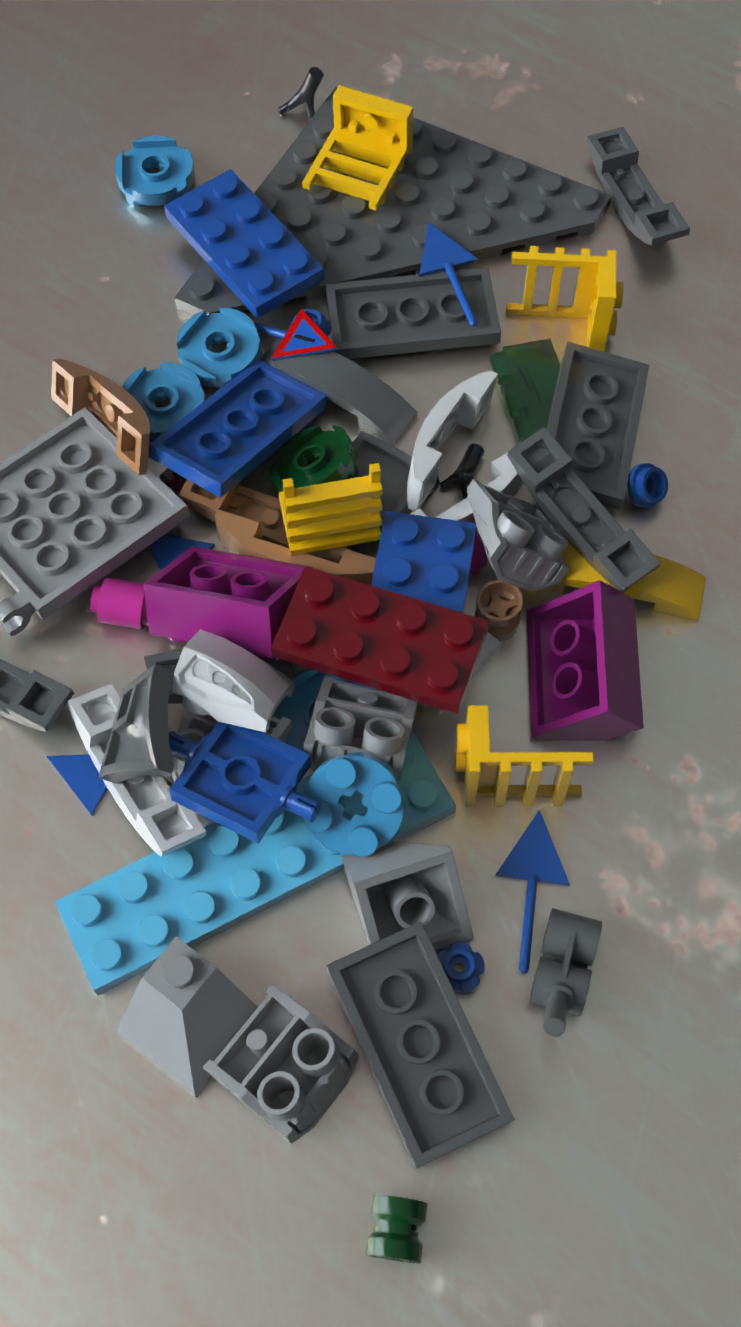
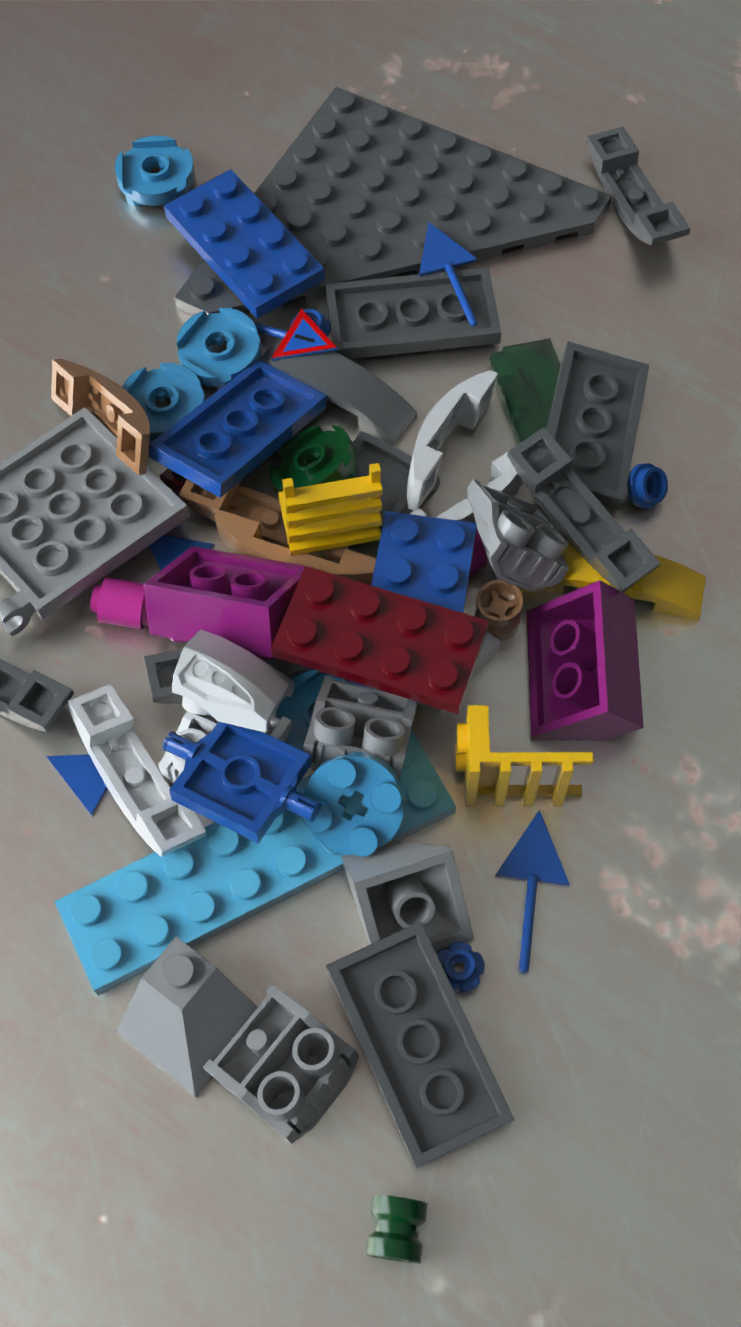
(140, 729): dark grey plate -> none
(305, 93): black bar -> none
(367, 130): yellow plate -> none
(466, 469): black bar -> none
(562, 970): dark grey beam -> none
(594, 292): yellow plate -> none

